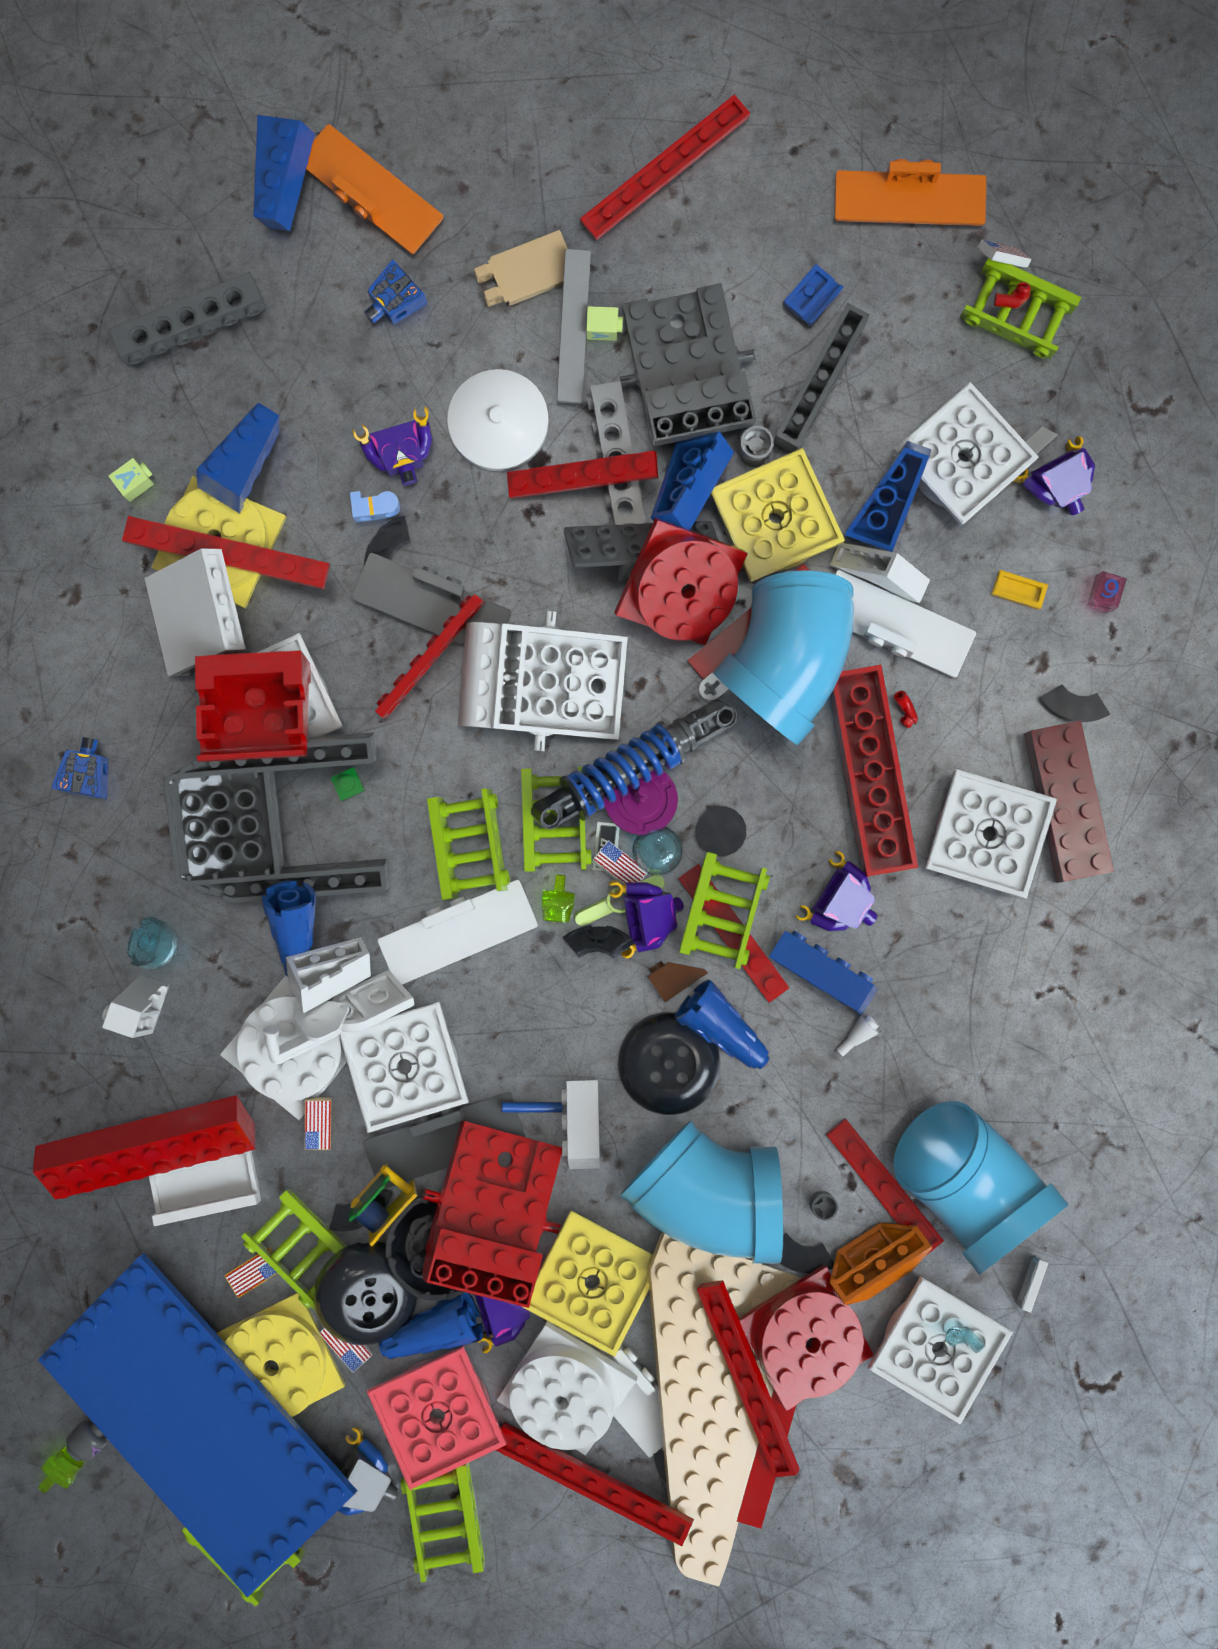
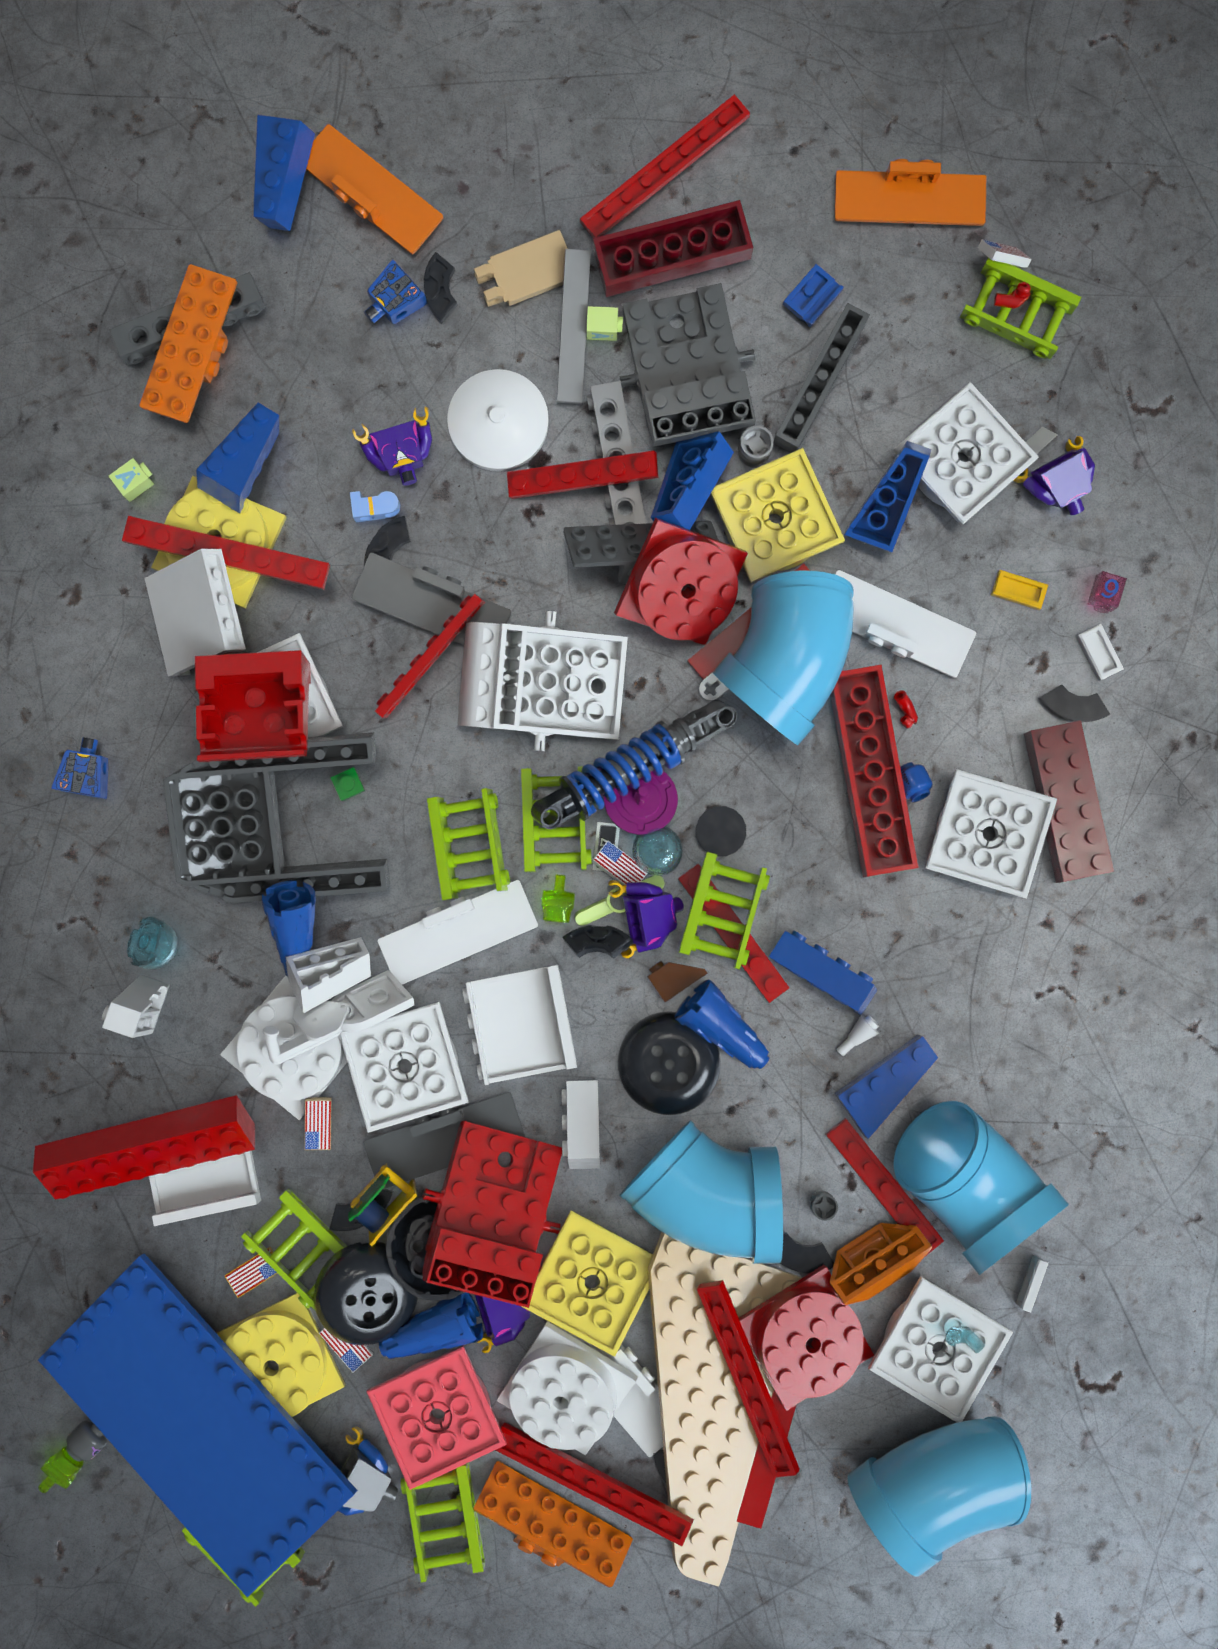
(190, 344): none -> orange bracket
(437, 285): none -> black tile
(520, 1024): none -> white panel
(552, 1525): none -> orange bracket
(555, 1107): blue piece -> none
(673, 248): none -> dark red brick
(844, 900): torso -> none
(882, 568): white arch -> none
(883, 1086): none -> blue wedge
(915, 781): none -> blue head
(943, 1490): none -> medium azure cylinder
(1099, 652): none -> white tile

